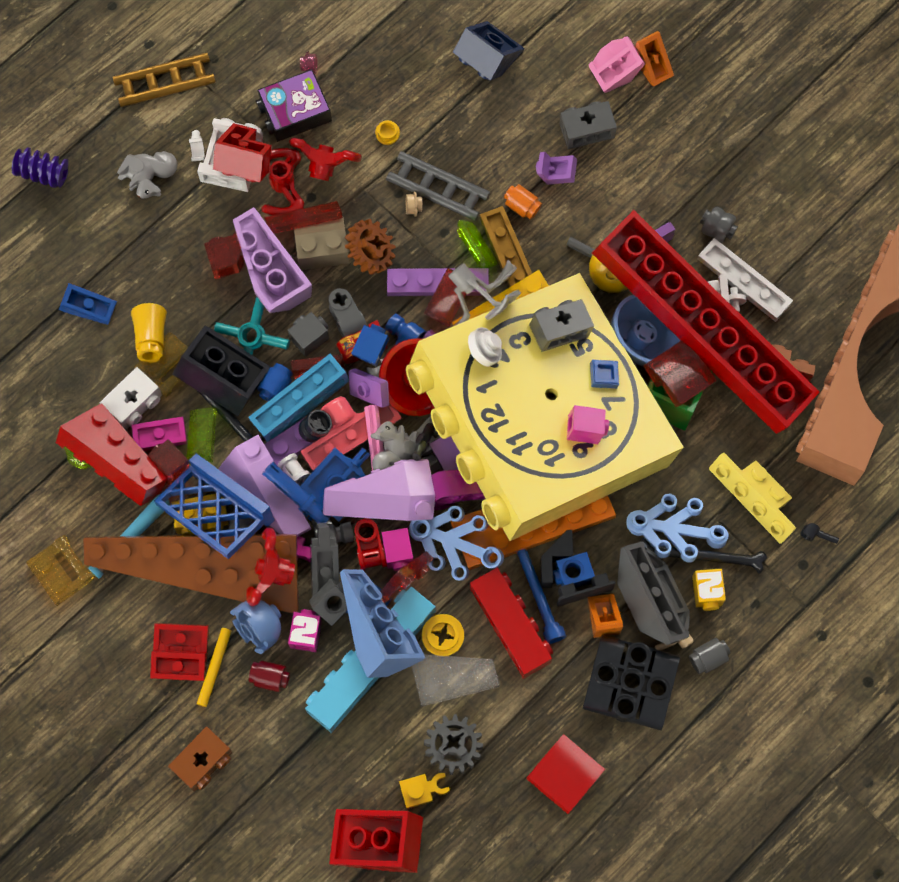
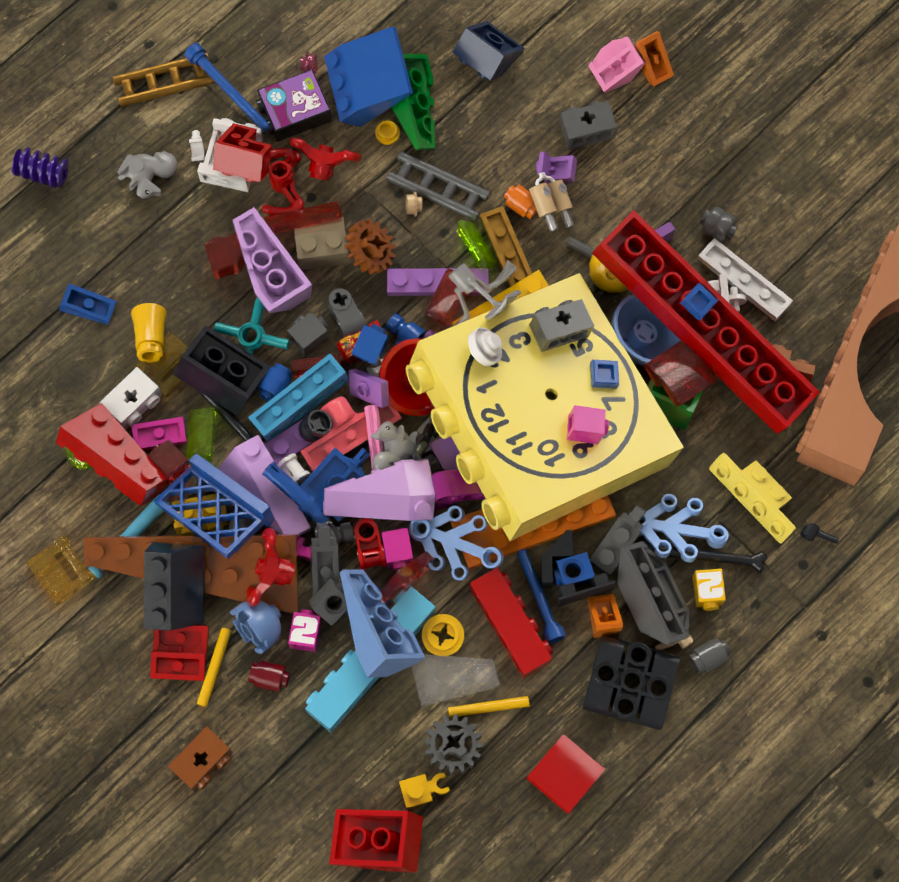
(174, 586): none -> black slope
(196, 55): none -> blue piece
(368, 76): none -> blue slope
(415, 110): none -> green wedge
(490, 706): none -> yellow bar
(552, 199): none -> tan piece
(623, 533): none -> dark grey hinge
(699, 301): none -> blue tile

